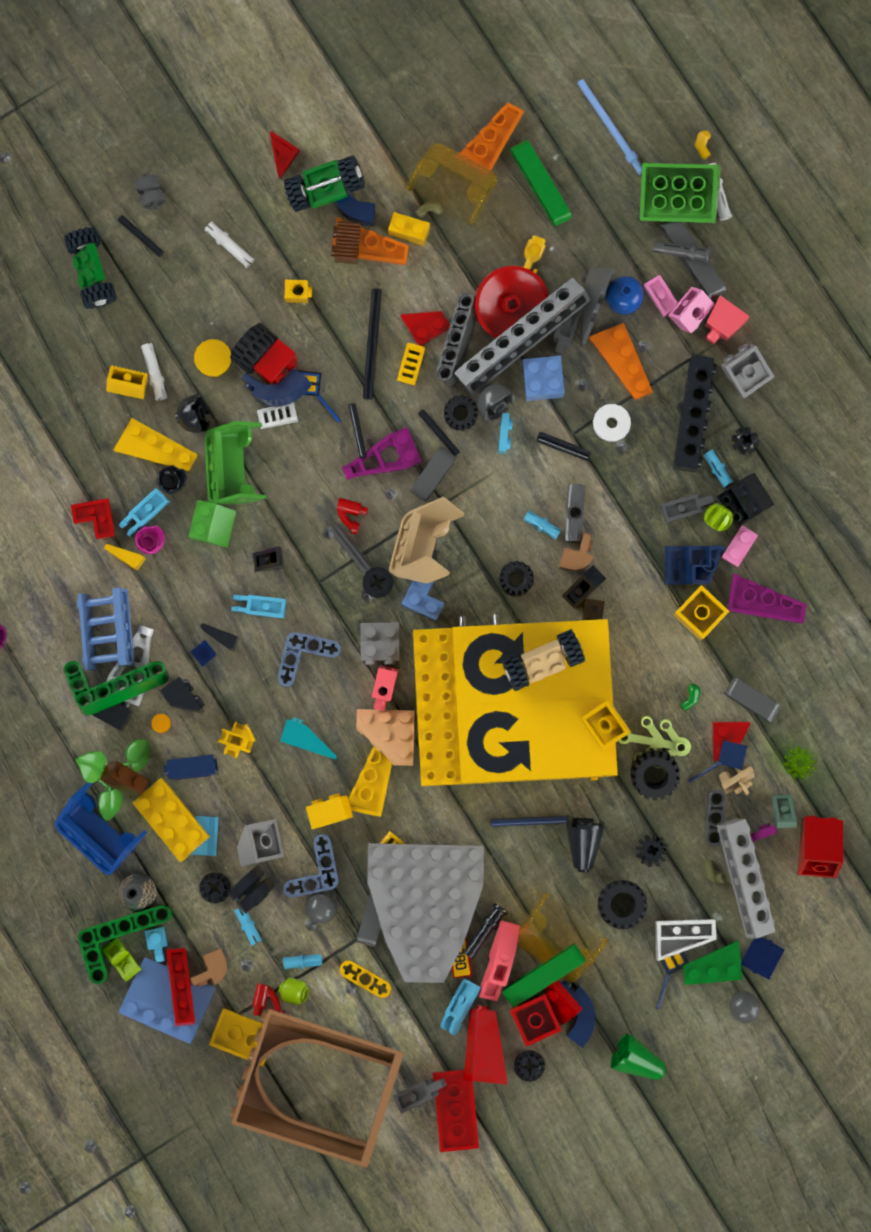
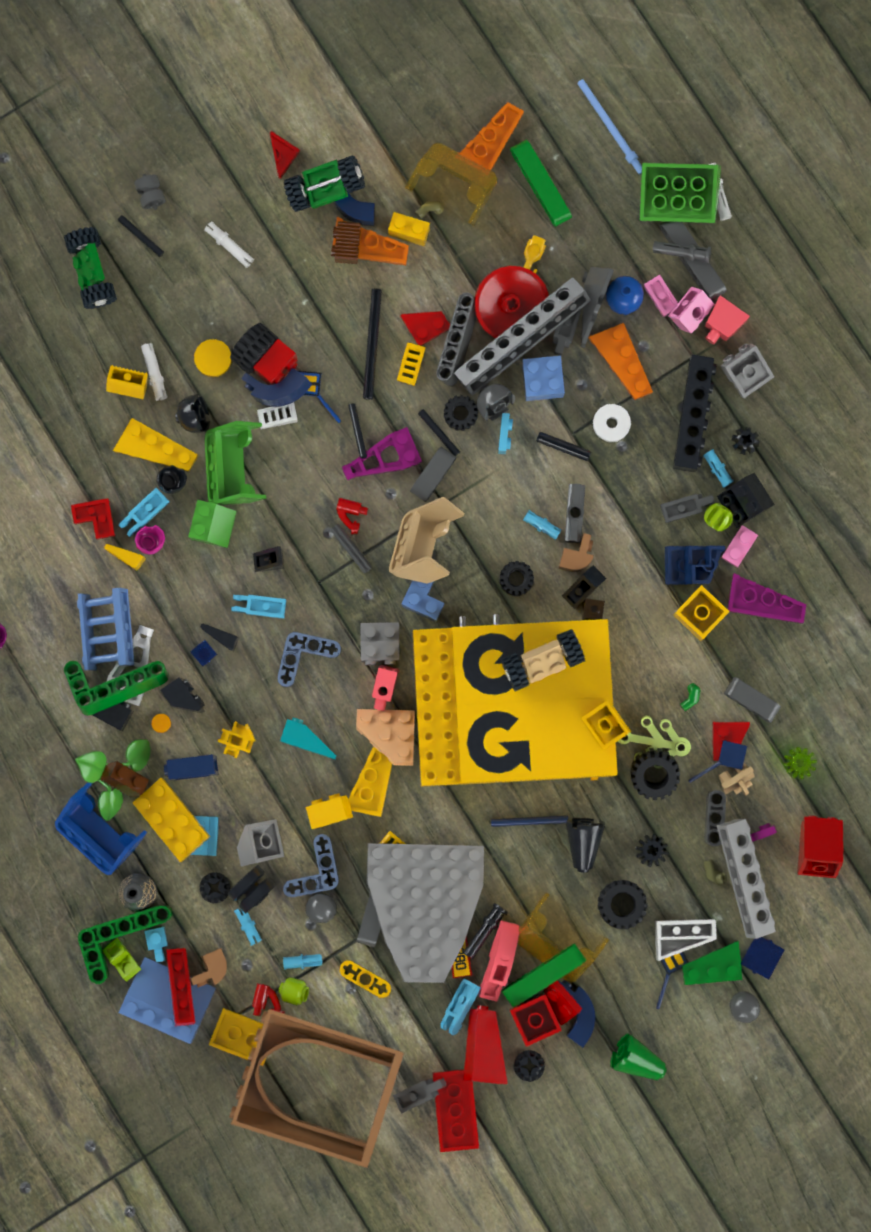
(291, 285): yellow brick -> none
(368, 581): black gear -> none
(701, 142): yellow arm -> none
(783, 811): sand green slope -> none

